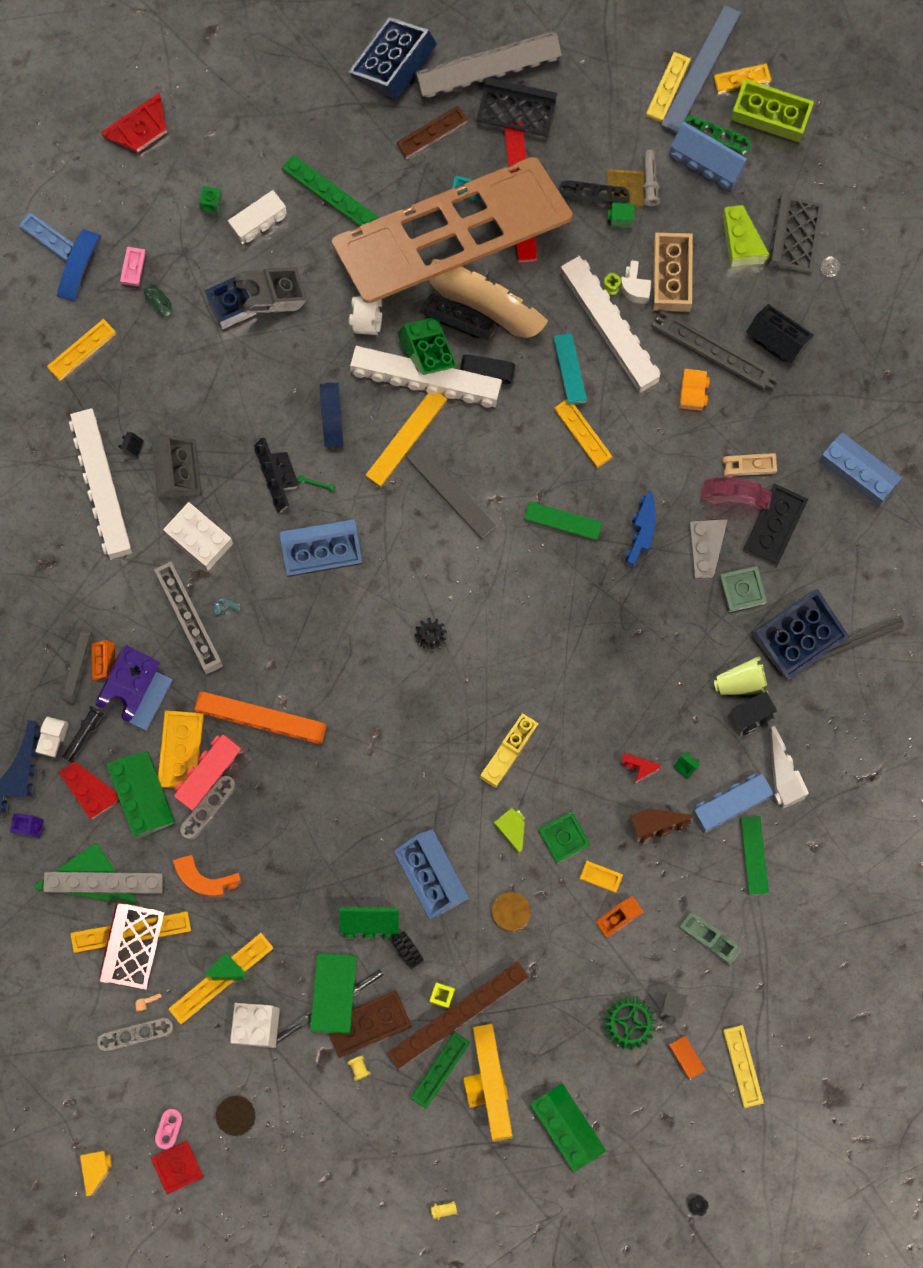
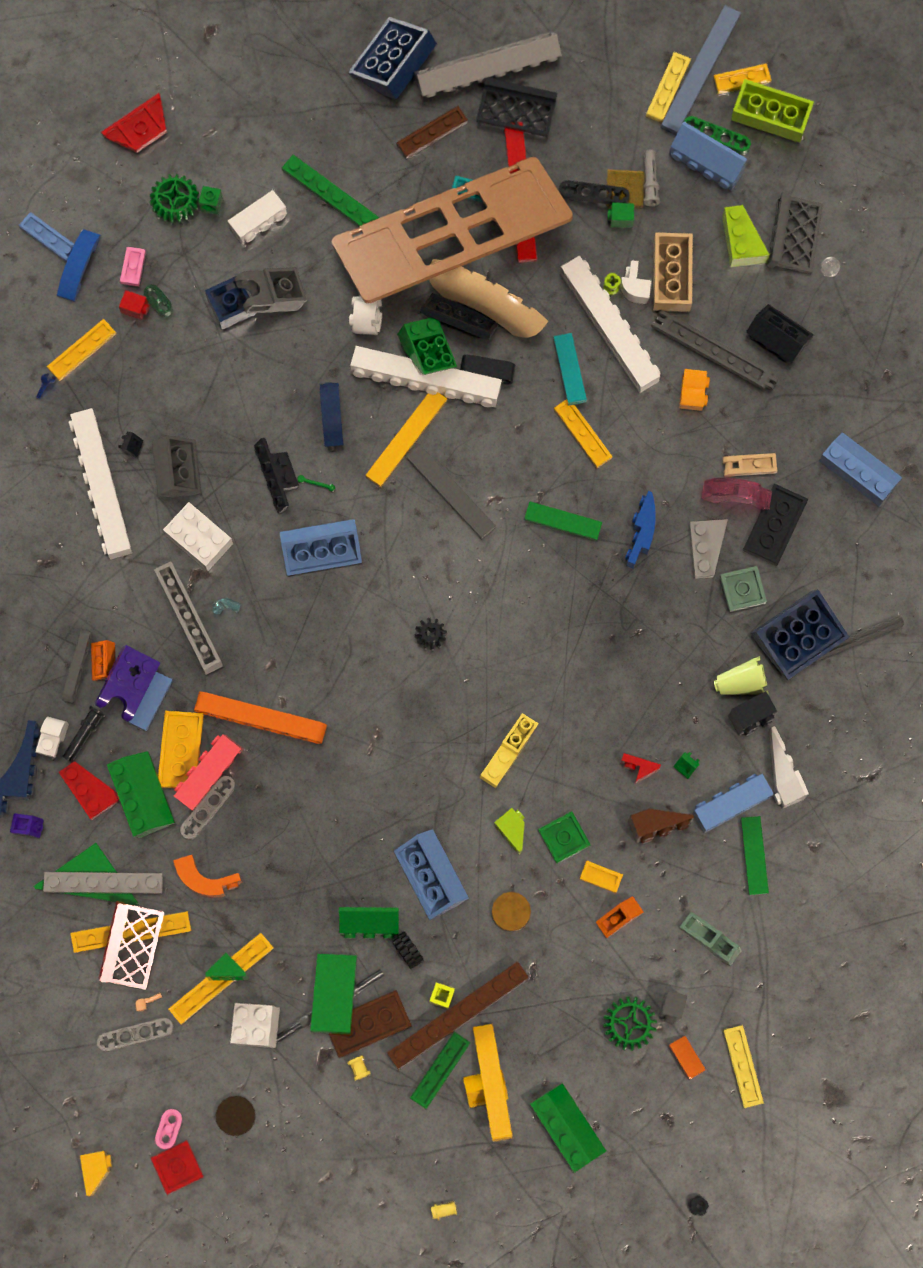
(45, 383): none -> clear blue hand
(134, 305): none -> red brick
(161, 195): none -> green gear

